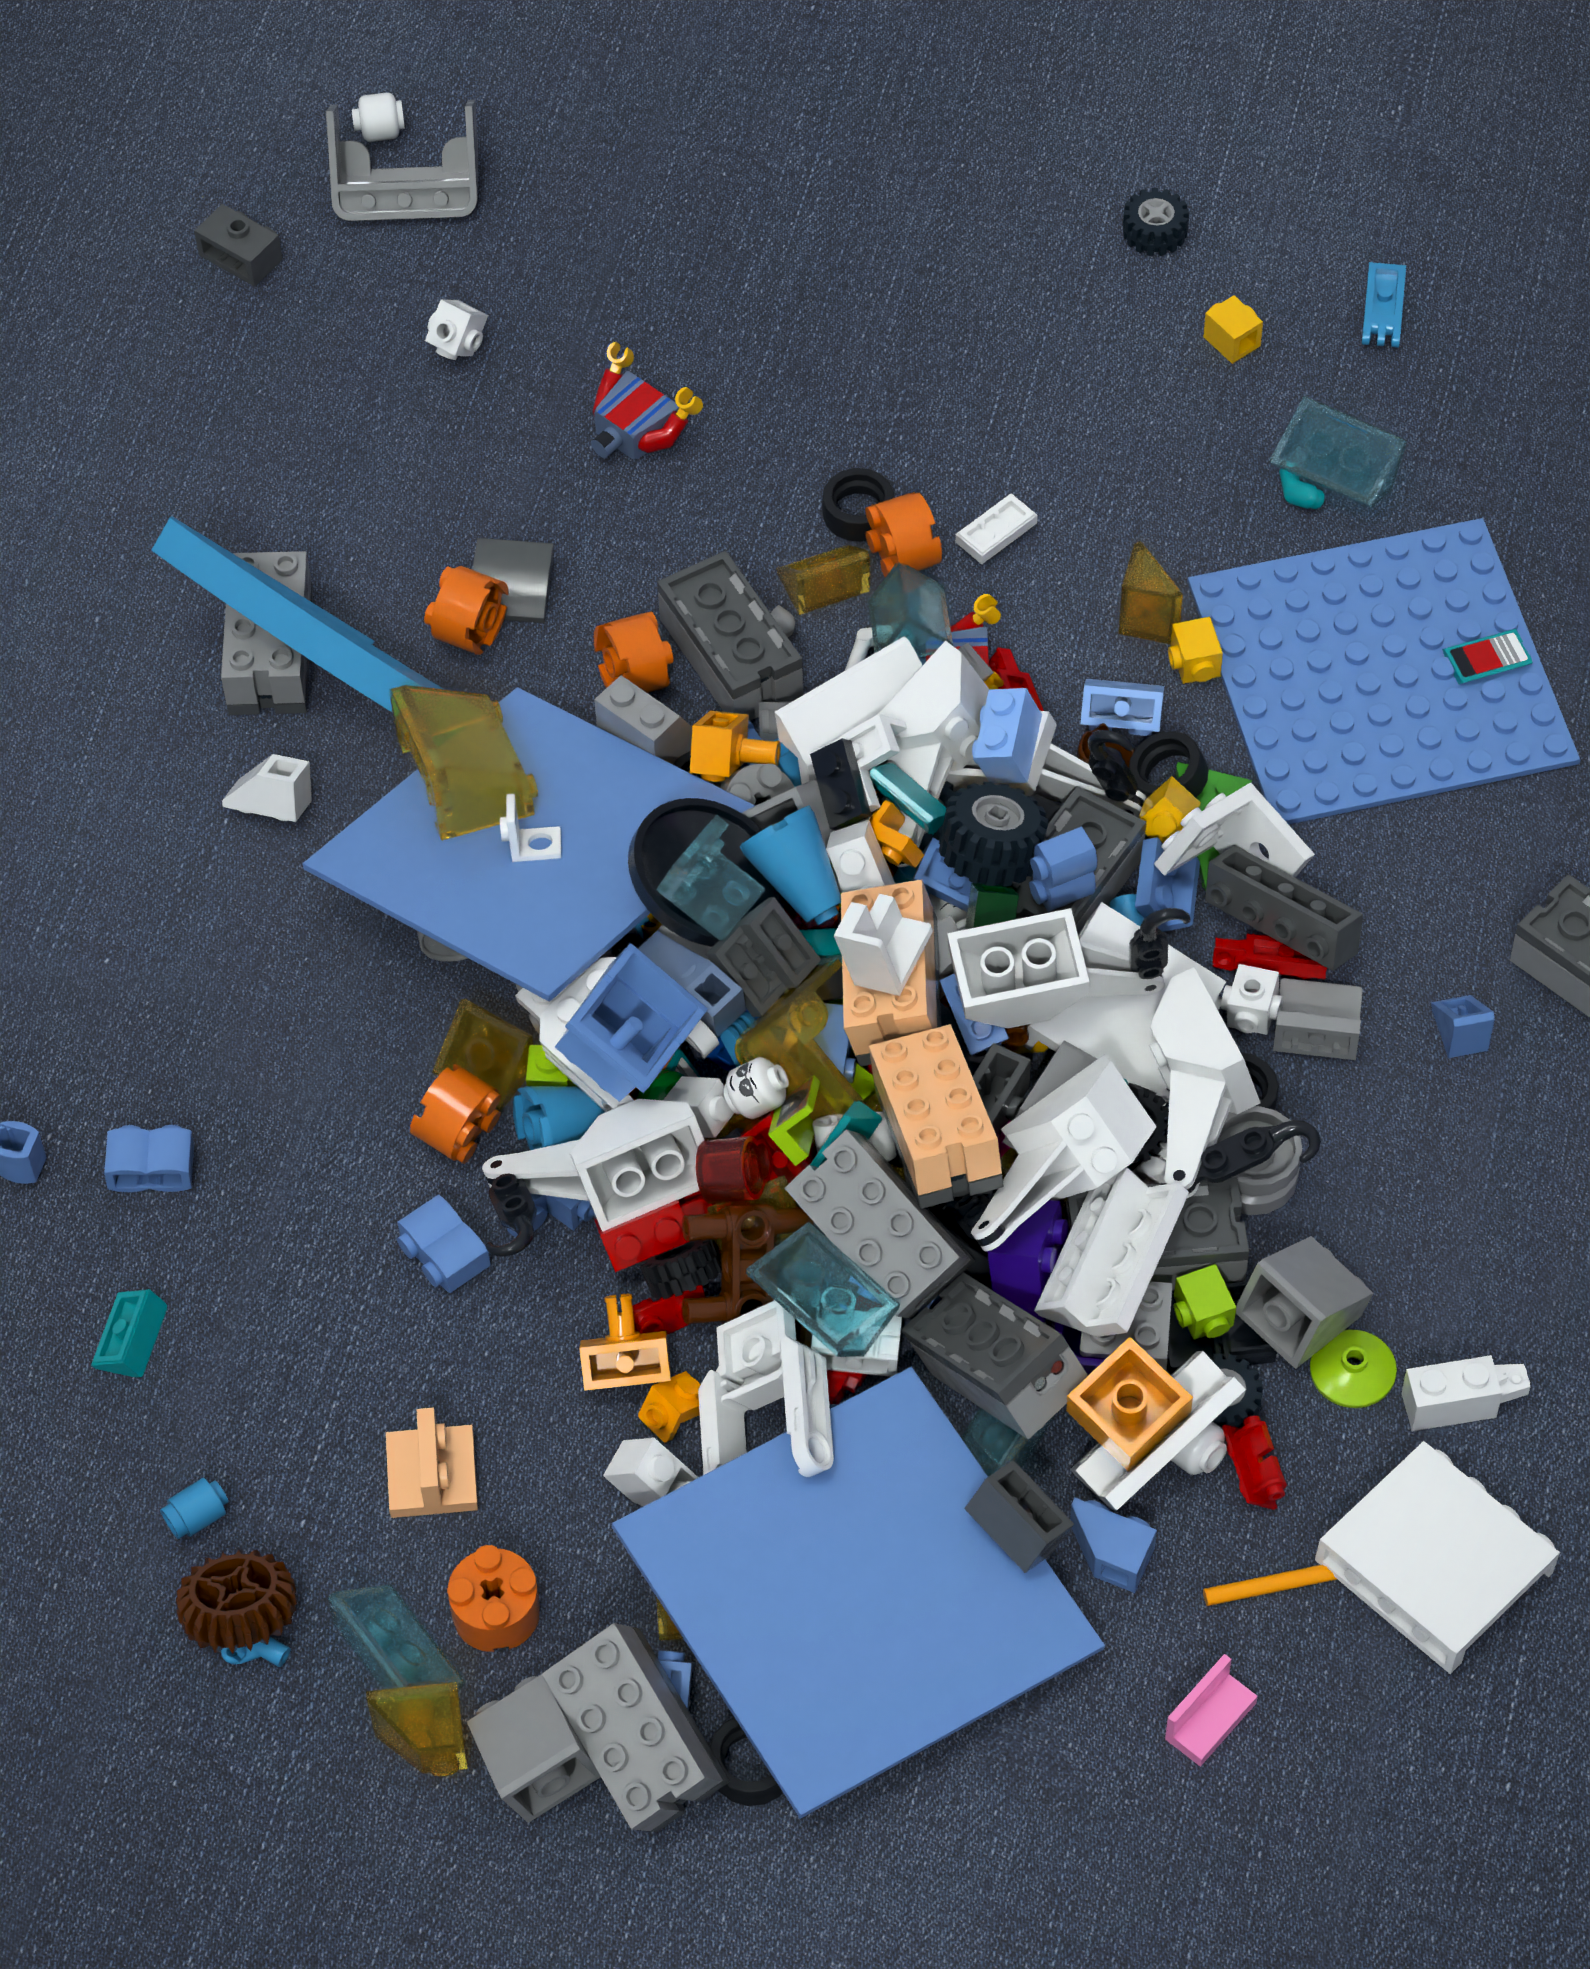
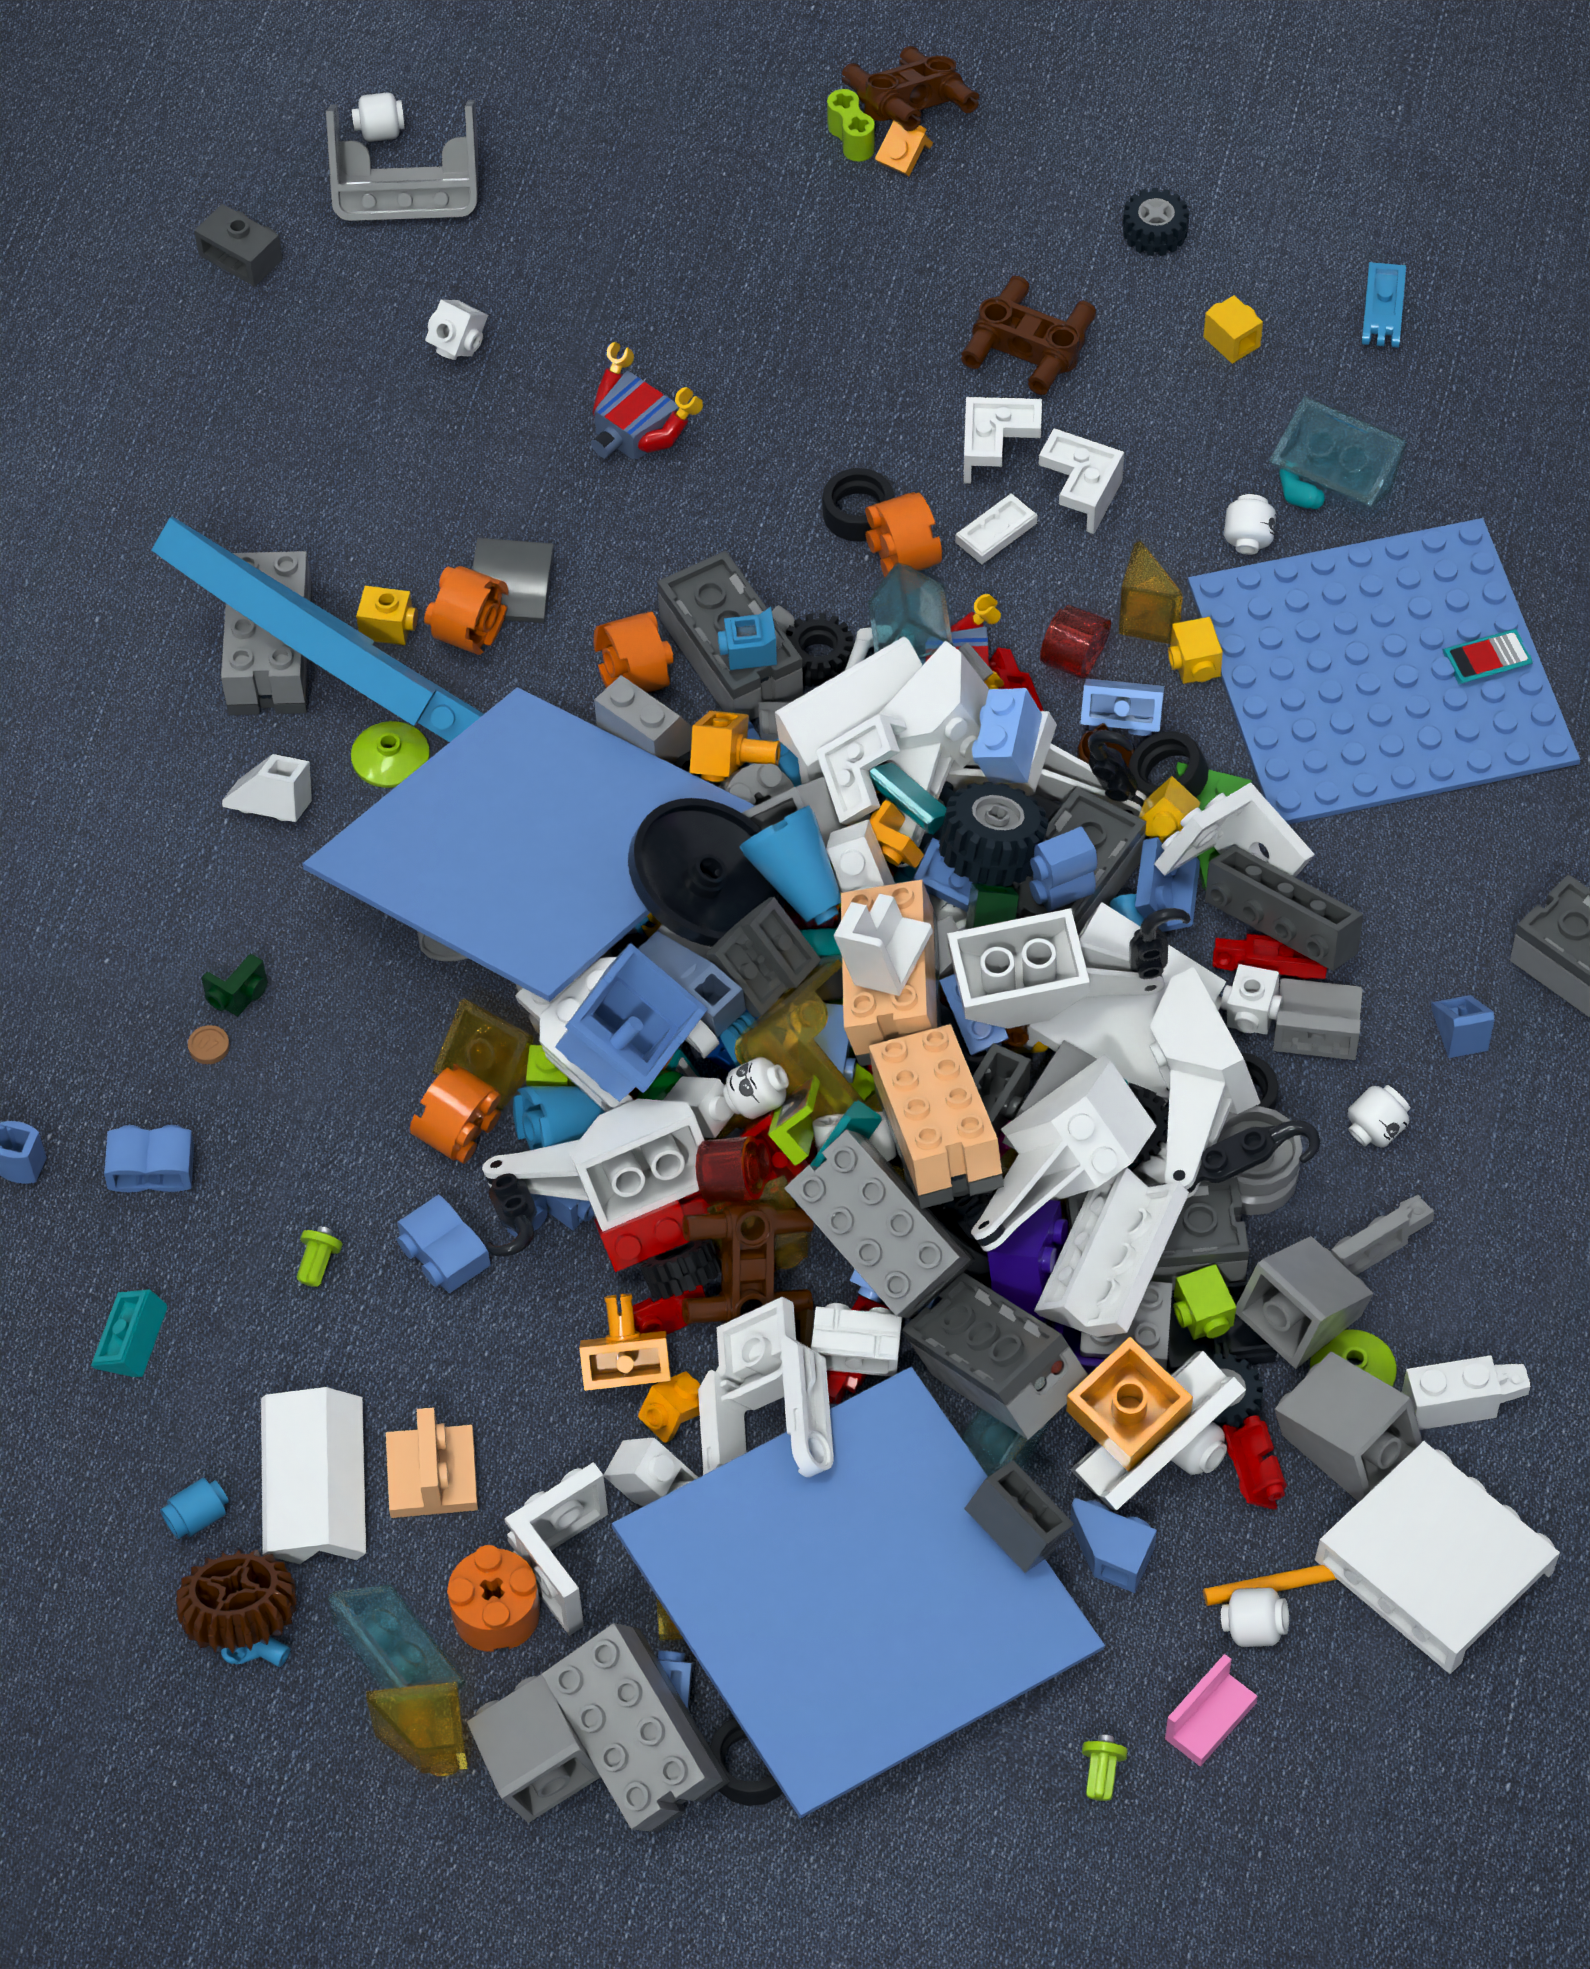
(208, 1044): none -> medium nougat piece
(239, 990): none -> dark green bracket
(312, 1474): none -> white slope
(316, 1255): none -> lime piece
(386, 615): none -> yellow brick
(389, 766): none -> lime dish
(461, 757): clear yellow windscreen -> none
(521, 838): white bracket -> none
(550, 1521): none -> white bracket
(709, 884): clear light blue bracket -> none
(749, 641): none -> dark azure window
(825, 1292): clear light blue slope -> none
(826, 578): clear yellow slope -> none
(826, 633): none -> black tyre
(840, 784): black plate -> none
(851, 125): none -> lime axle
(902, 148): none -> light orange bracket
(910, 88): none -> reddish brown piece
(991, 420): none -> white panel
(1028, 335): none -> reddish brown piece
(1074, 641): none -> clear red piece
(1093, 473): none -> white panel
(1102, 1766): none -> lime piece
(1250, 524): none -> white head
(1255, 1617): none -> white head
(1349, 1424): none -> light grey slope
(1378, 1116): none -> white head
(1383, 1236): none -> light grey hinge

